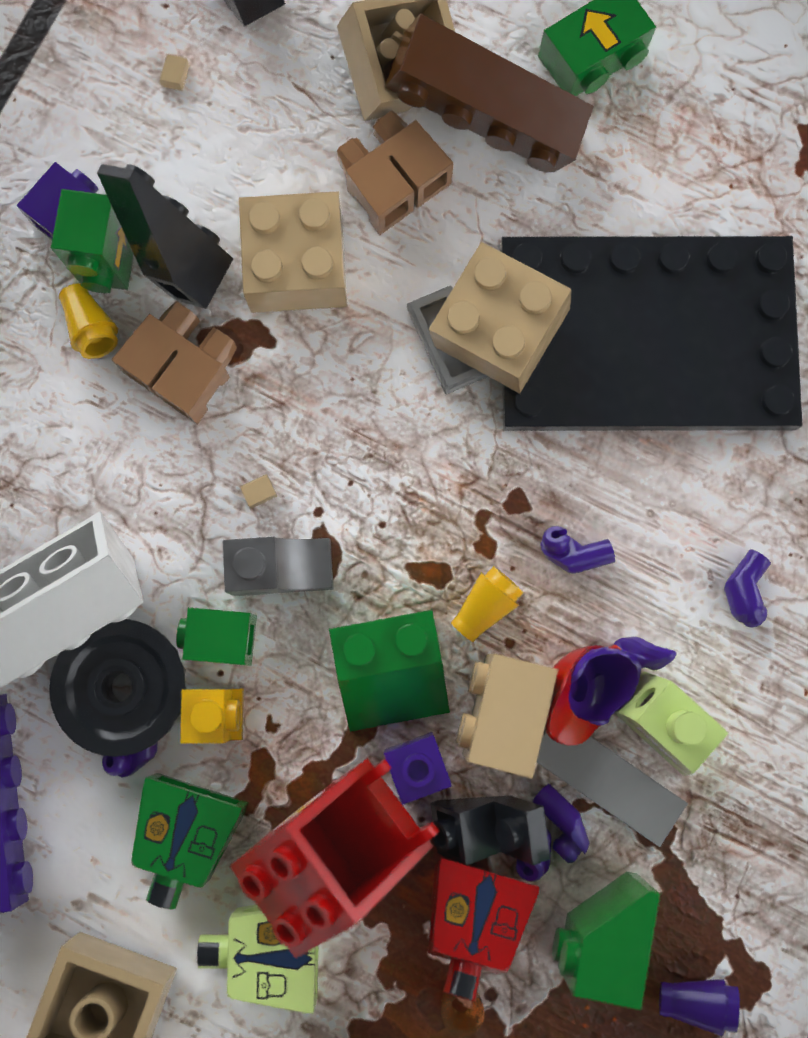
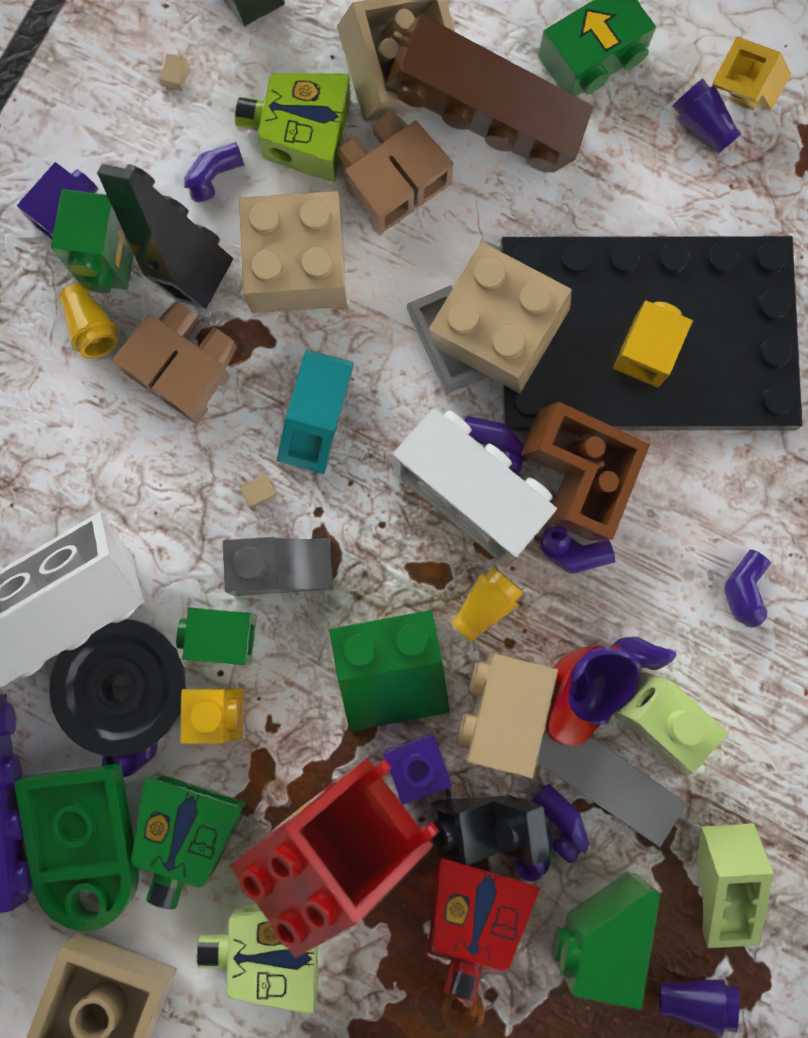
(78, 840): none -> green tile
(207, 166): none -> dark purple arm
(300, 120): none -> lime torso
(314, 411): none -> teal slope
(472, 485): none -> white brick
(501, 437): none -> dark purple arm
(597, 467): none -> dark orange brick
(653, 343): none -> yellow brick
(707, 116): none -> dark purple cone
(733, 884): none -> yellowish green arch
(752, 74): none -> yellow brick

